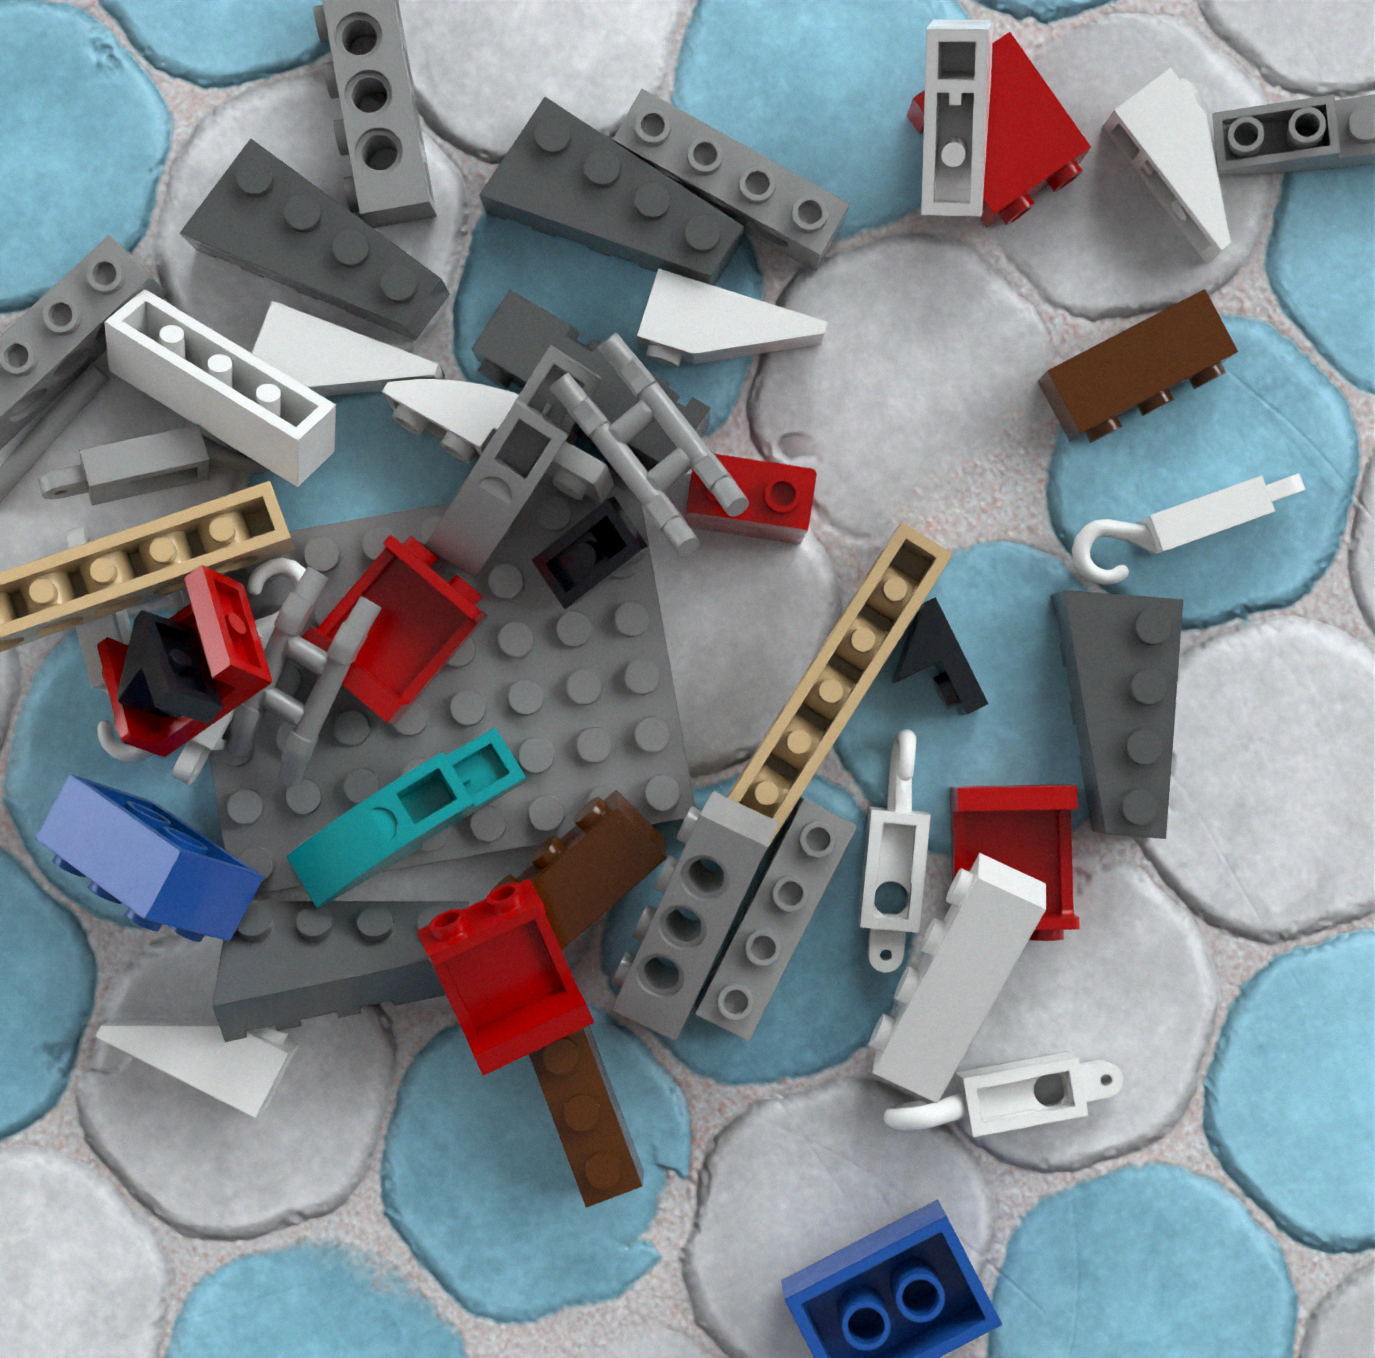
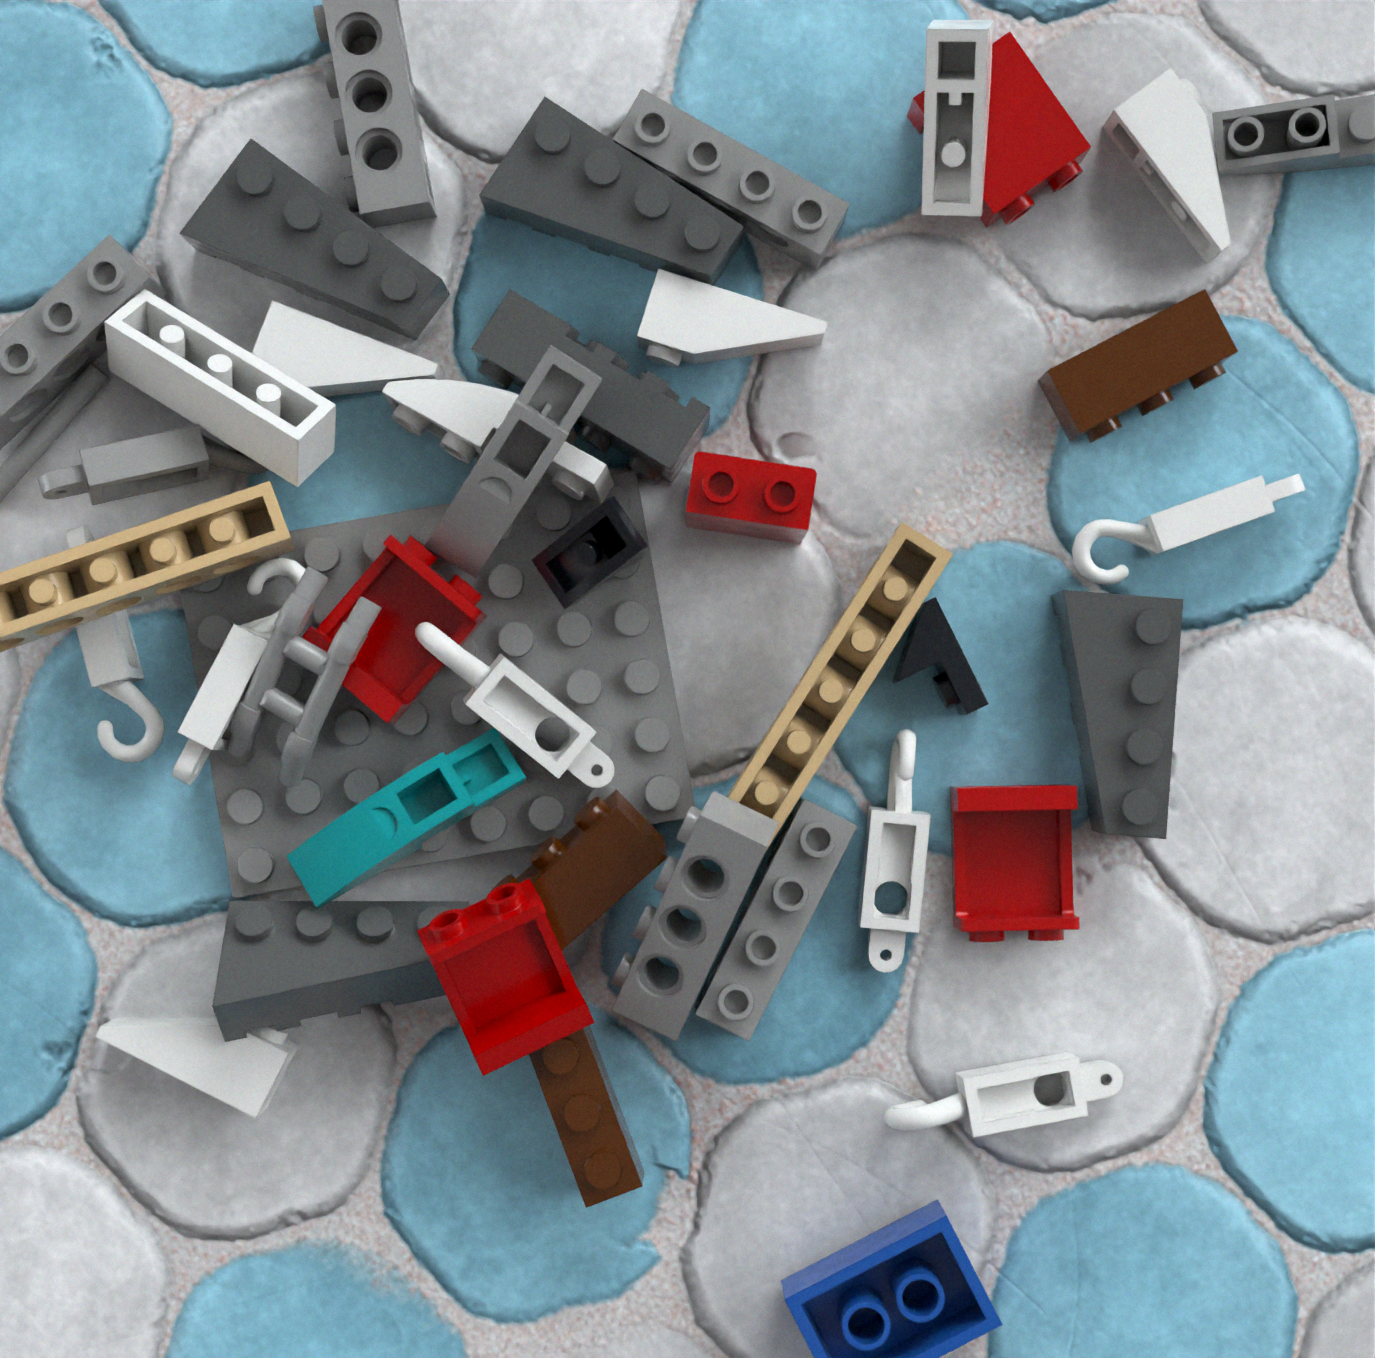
(148, 861): blue brick -> none
(167, 671): black slope -> none
(231, 649): red panel -> none
(517, 706): none -> white piece
(613, 440): light grey piece -> none
(958, 977): white brick -> none

